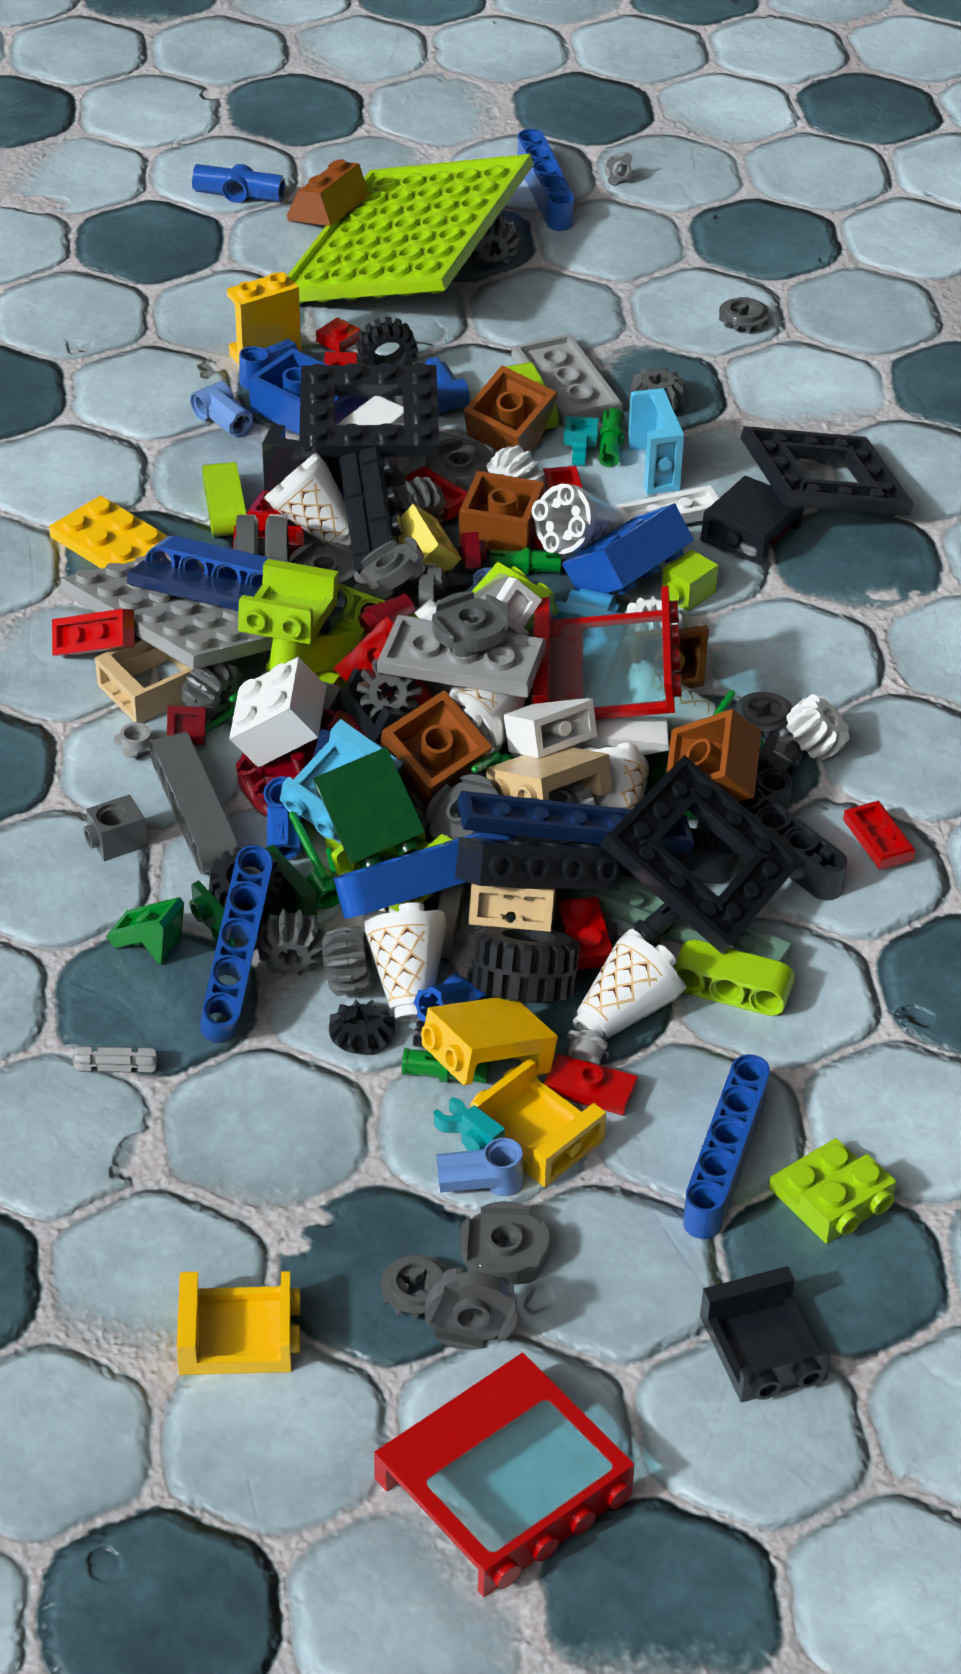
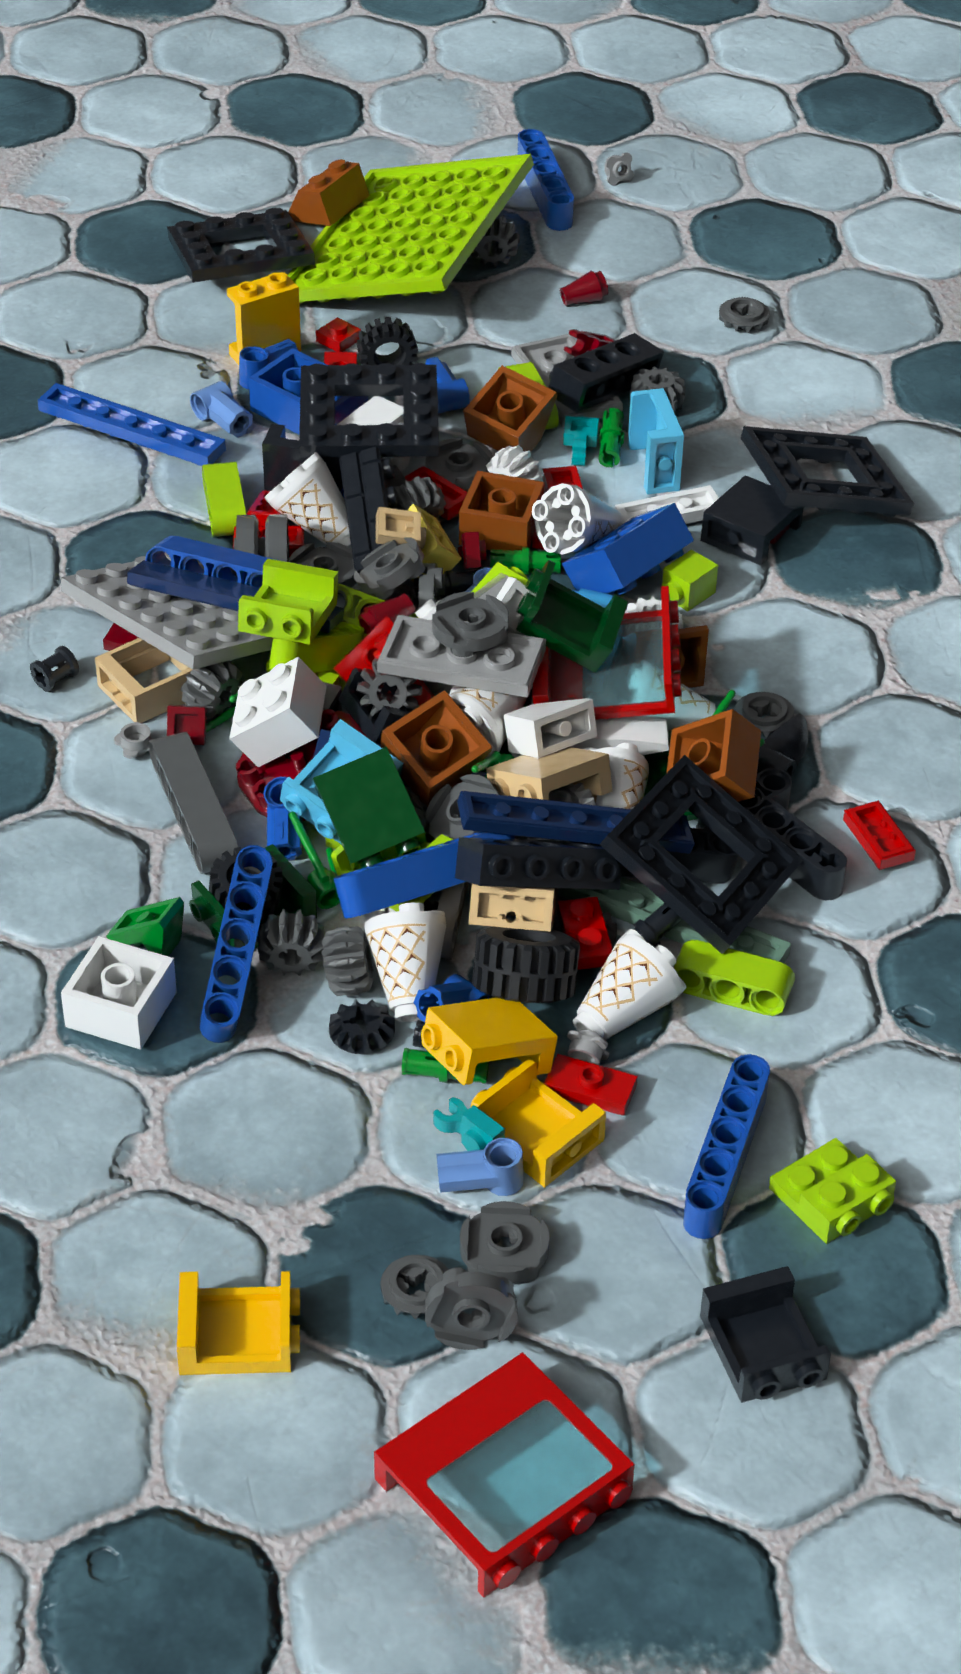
(58, 659): none -> black bush
(93, 632): red plate -> none
(105, 533): yellow plate -> none
(115, 828): dark grey brick -> none
(115, 1059): light grey axle -> none
(119, 992): none -> white brick
(131, 425): none -> blue plate
(250, 183): blue piece -> none
(286, 247): none -> black plate
(398, 524): none -> tan bracket
(569, 620): none -> dark green panel
(585, 289): none -> dark red cone
(586, 341): none -> dark red plate
(602, 371): none -> black brick
(817, 727): white gear -> none

